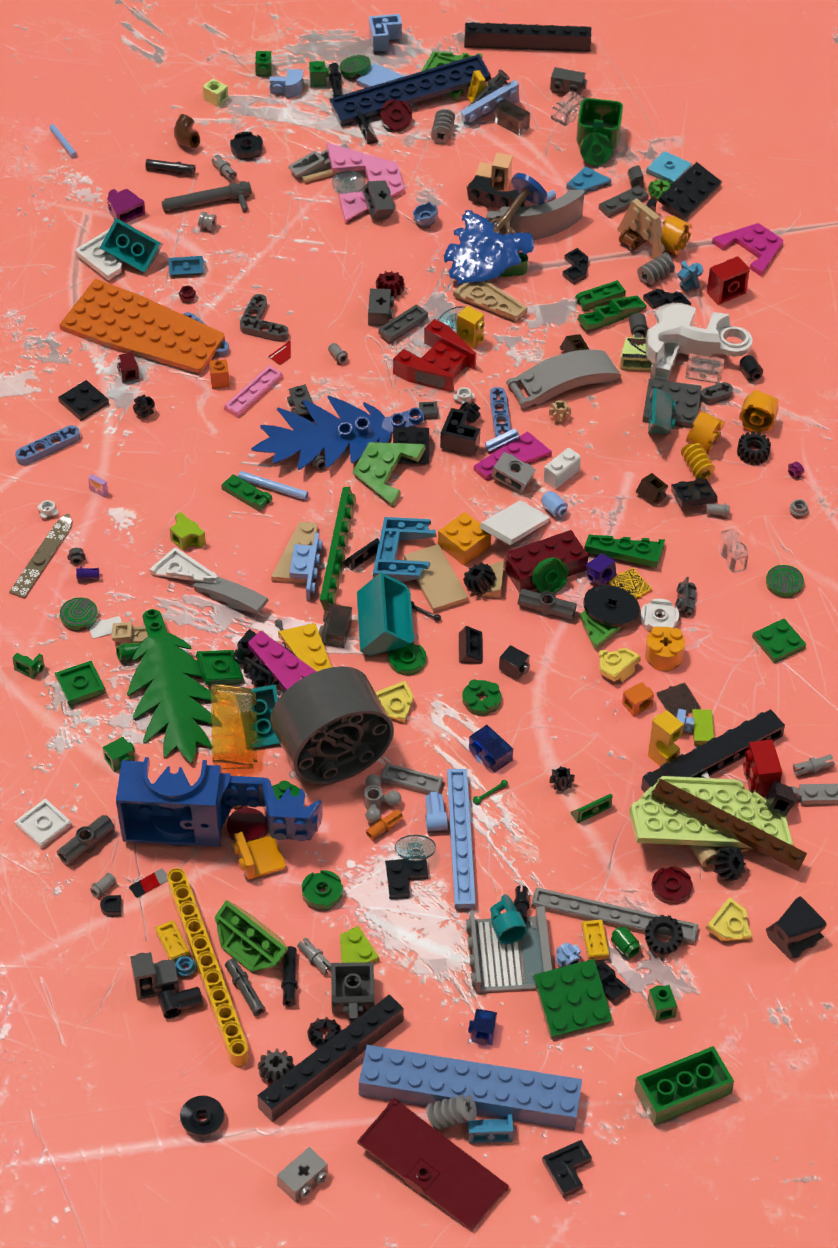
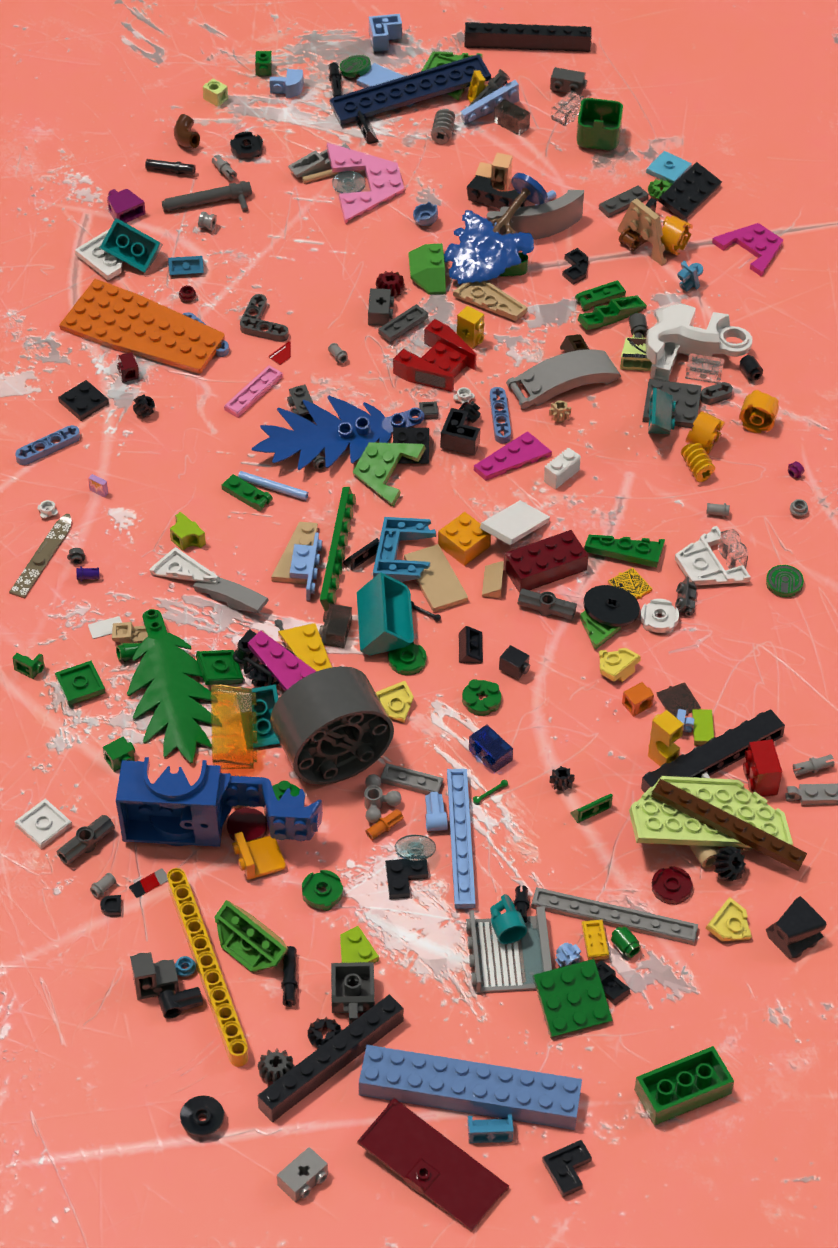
(63, 141): light blue bar -> none
(78, 613): tile -> none
(172, 940): yellow plate -> none
(219, 373): orange brick -> none
(241, 980): dark grey pin -> none
(315, 956): light grey pin -> none
(318, 73): green brick -> none
(378, 199): dark grey brick -> none
(396, 115): dark red tile -> none
(428, 268): none -> bright green wedge
(450, 317): clear light blue dish -> none
(451, 1112): light grey piece -> none
(479, 578): black gear -> none
(483, 1027): clear blue brick -> none
(502, 440): light blue axle -> none
(518, 481): light grey brick -> none
(550, 575): green tile -> none
(554, 504): light blue brick -> none
(587, 180): dark azure wing -> none
(596, 148): green tile -> none
(601, 569): dark purple brick -> none
(635, 176): dark grey brick -> none
(652, 488): dark brown brick -> none
(656, 269): light grey piece -> none
(659, 297): black tile -> none
(662, 1002): green brick -> none
(663, 947): black tyre -> none
(665, 648): light orange brick -> none
(694, 493): black plate -> none
(702, 565): none -> white wing
(728, 280): red brick -> none
(753, 455): black tyre -> none
(779, 640): green plate -> none
(780, 798): black brick -> none

